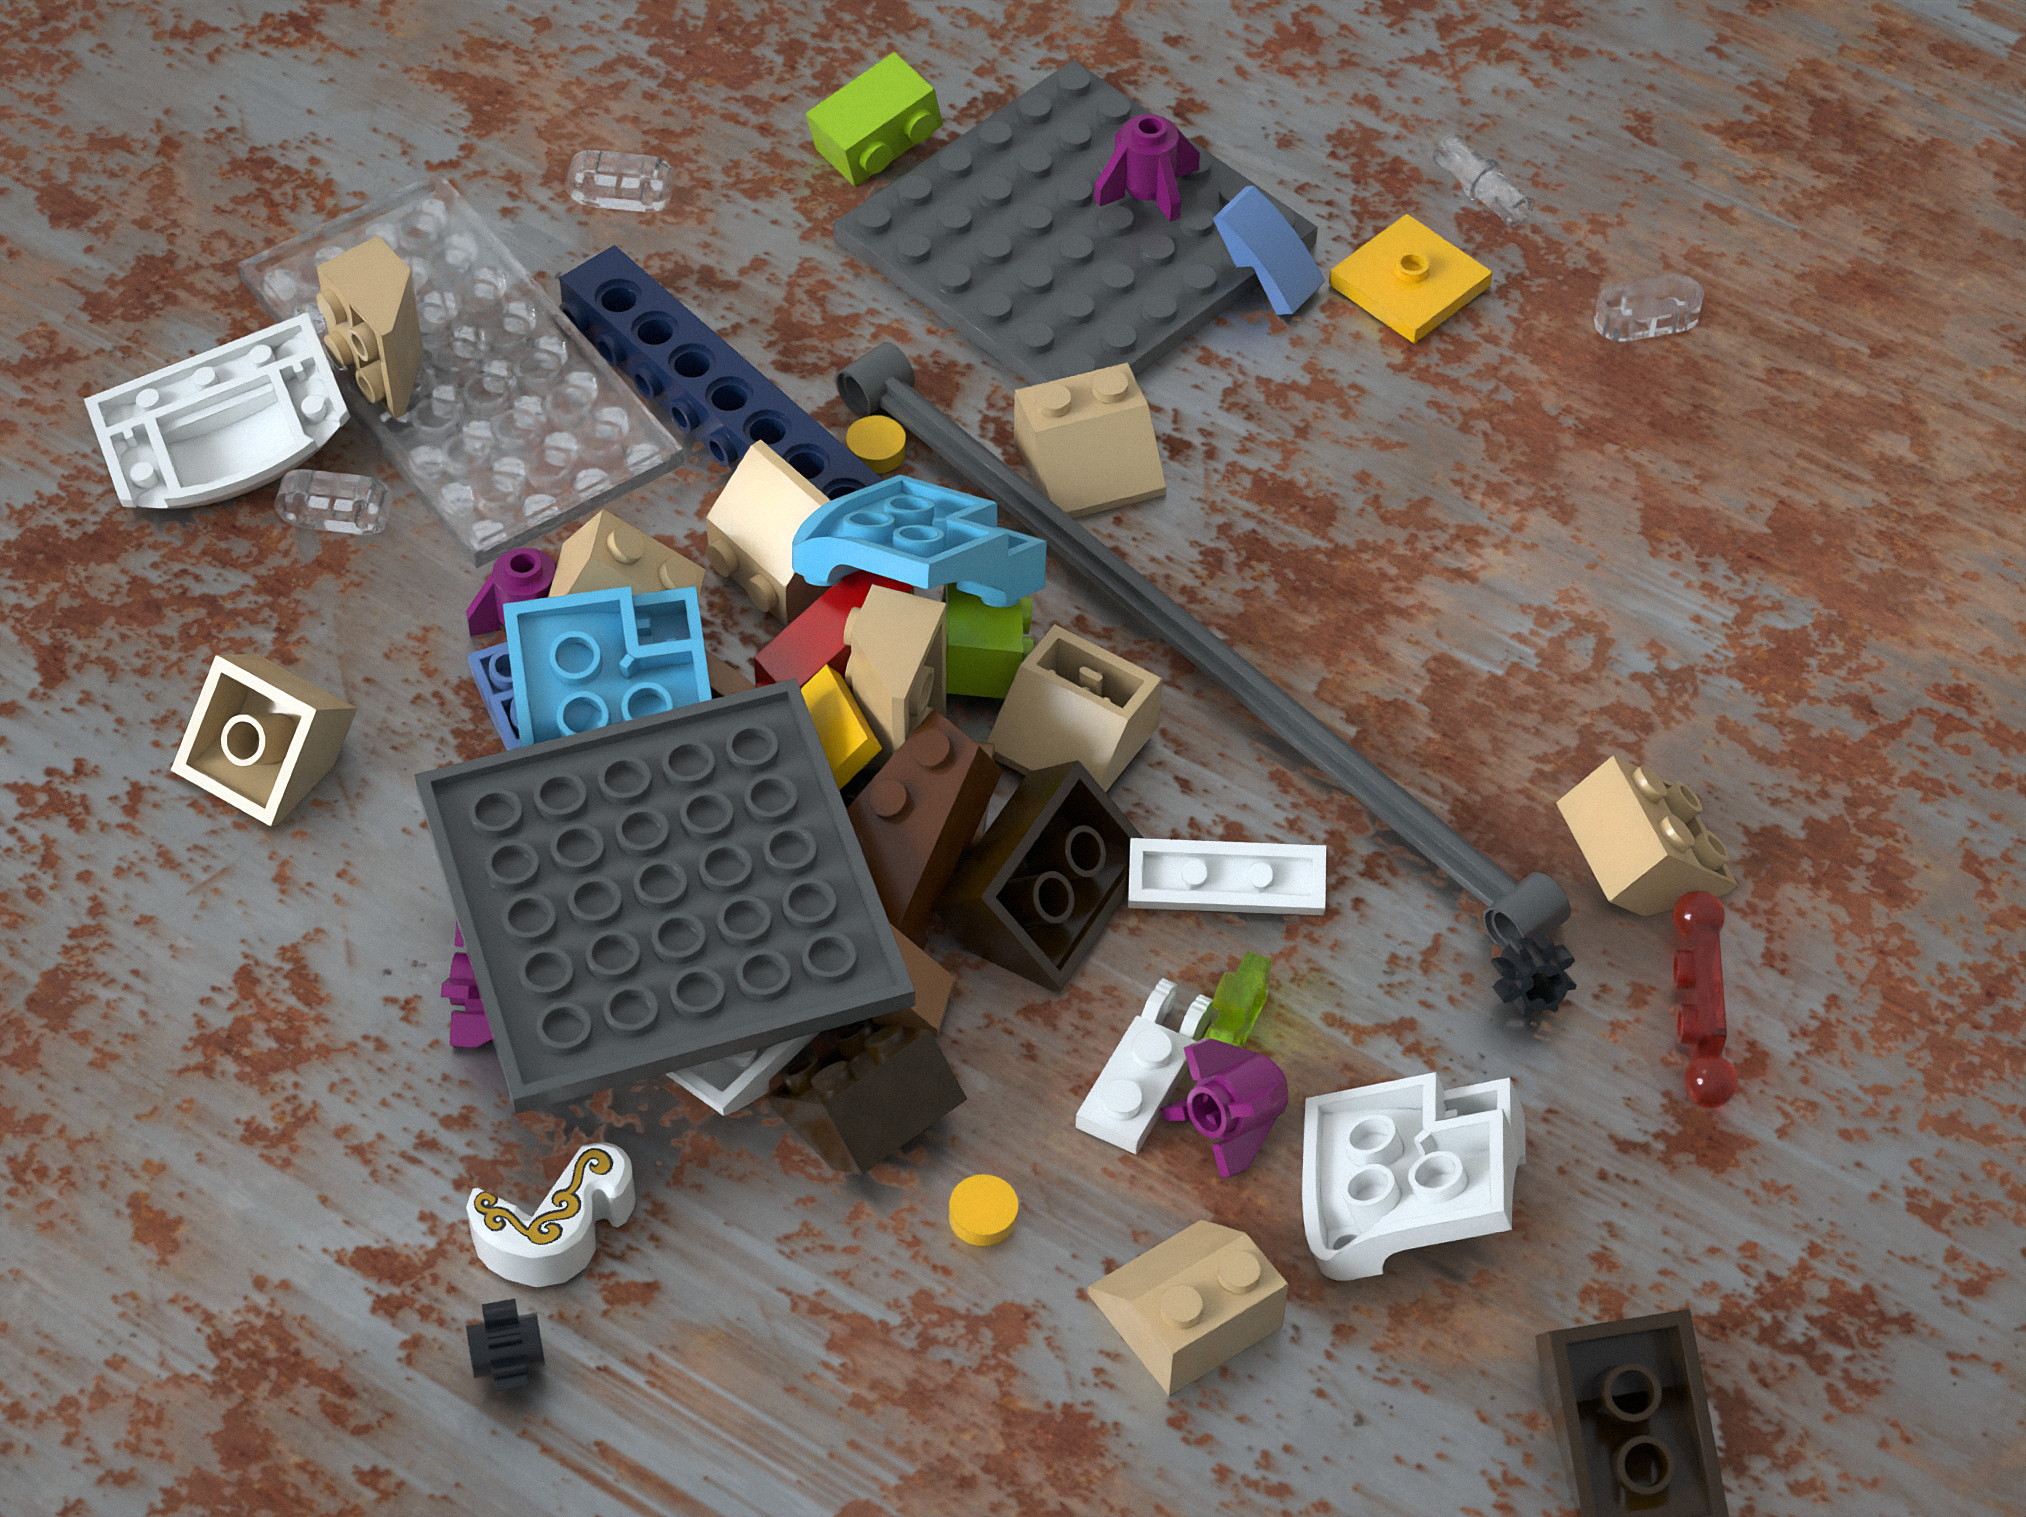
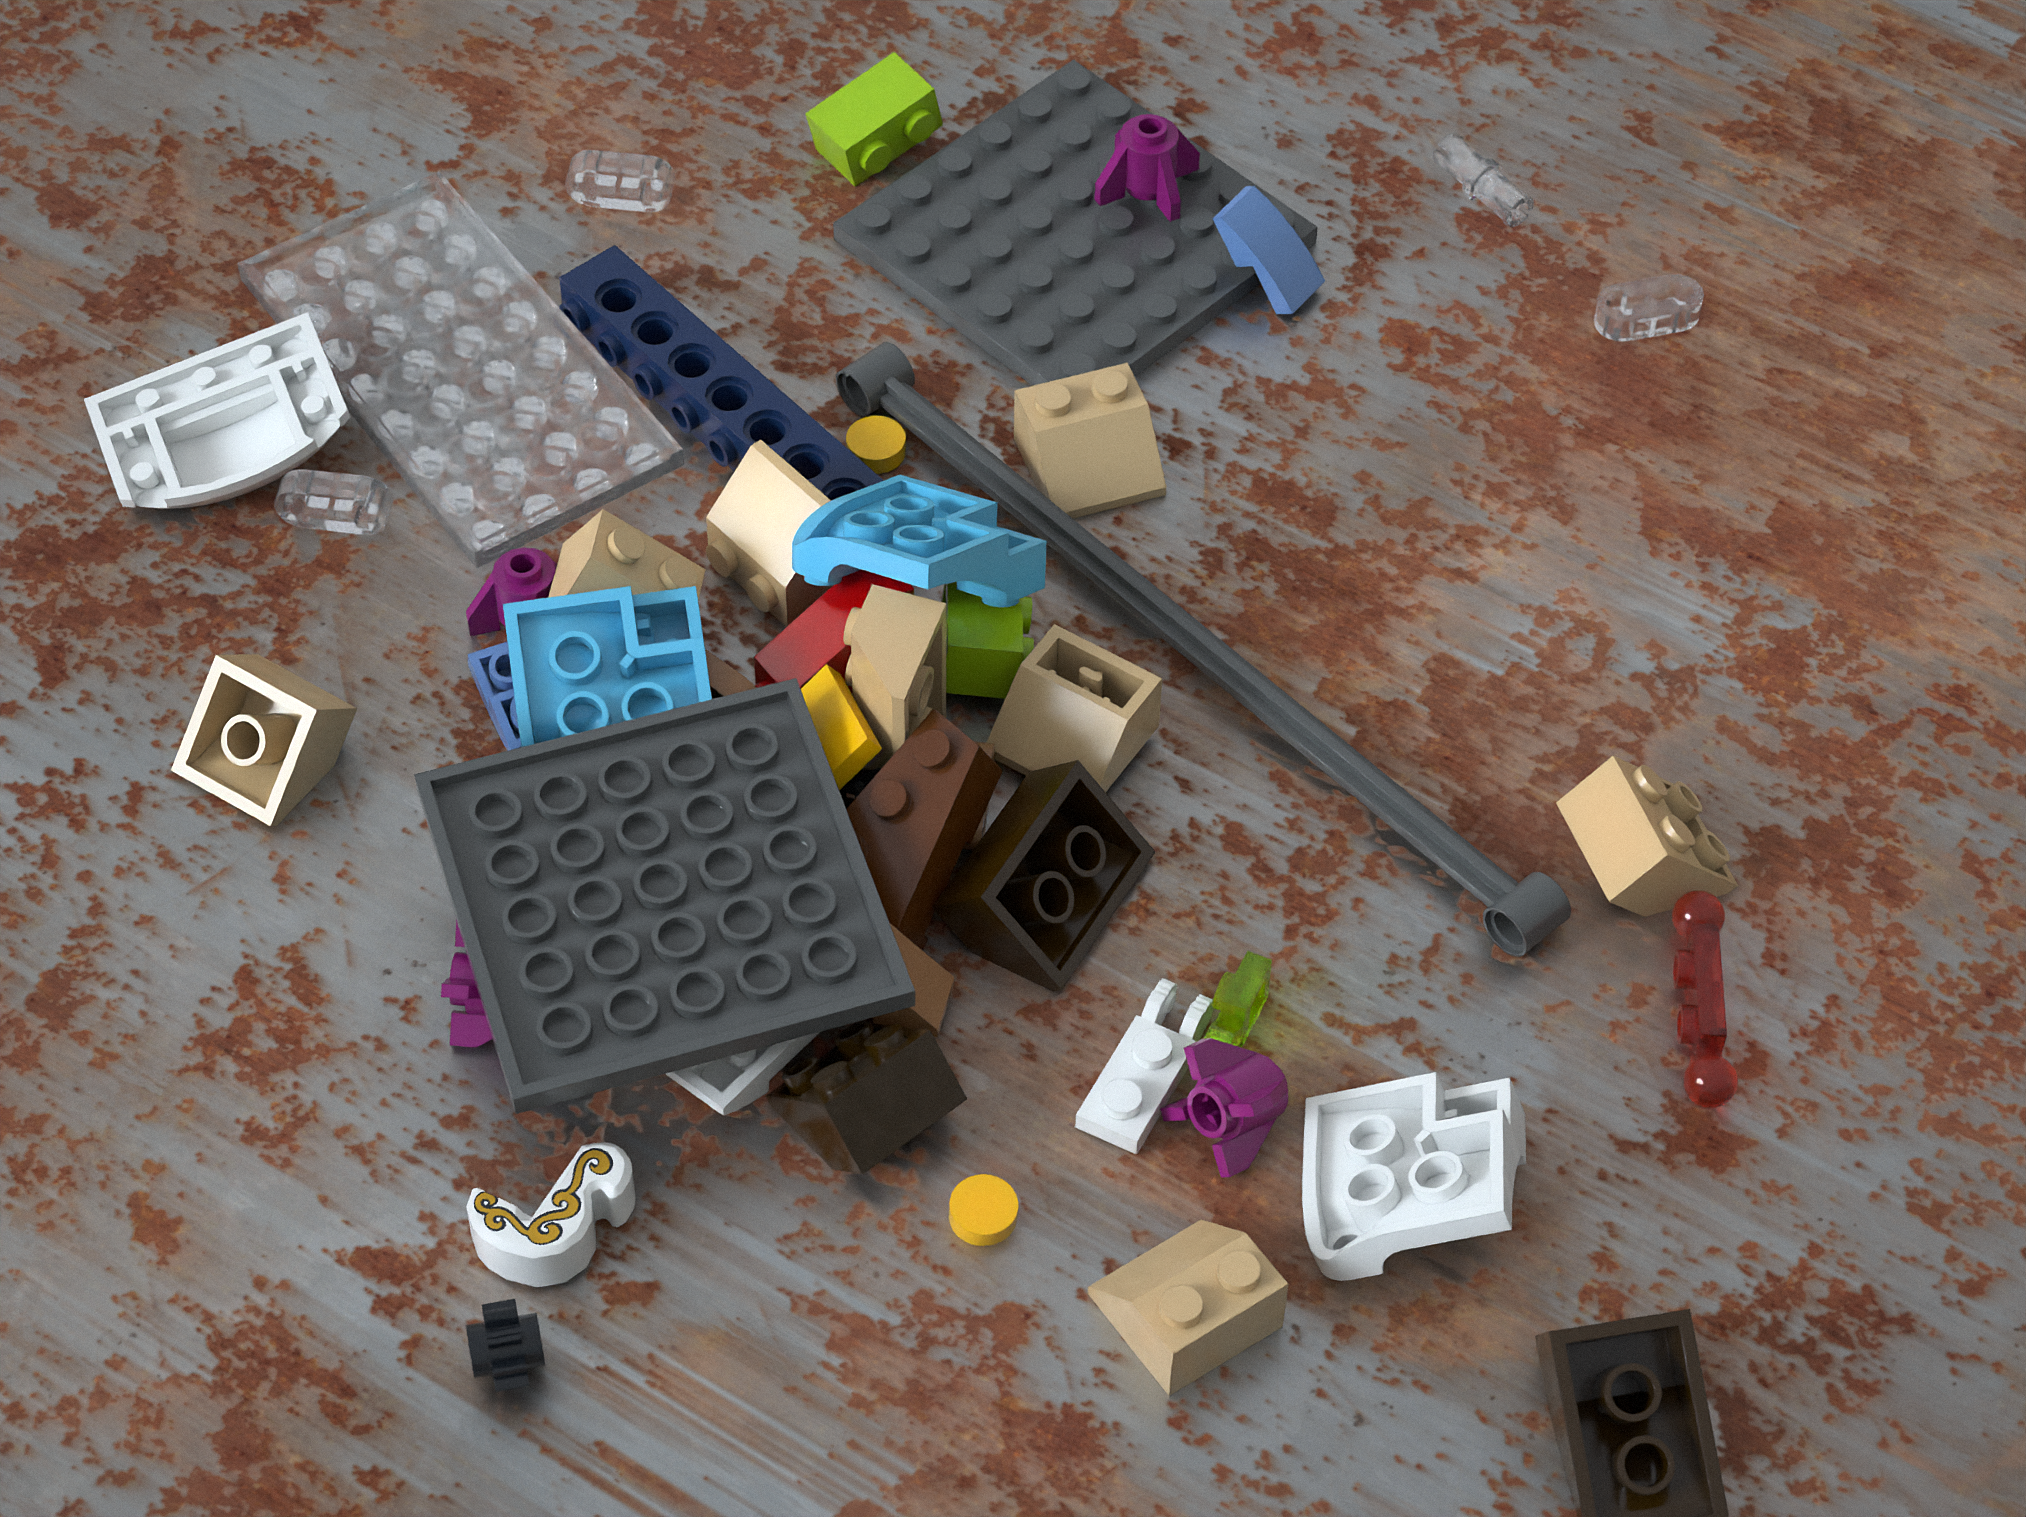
(372, 321): tan slope -> none
(1227, 876): white plate -> none
(1410, 278): yellow plate -> none
(1533, 973): black gear -> none

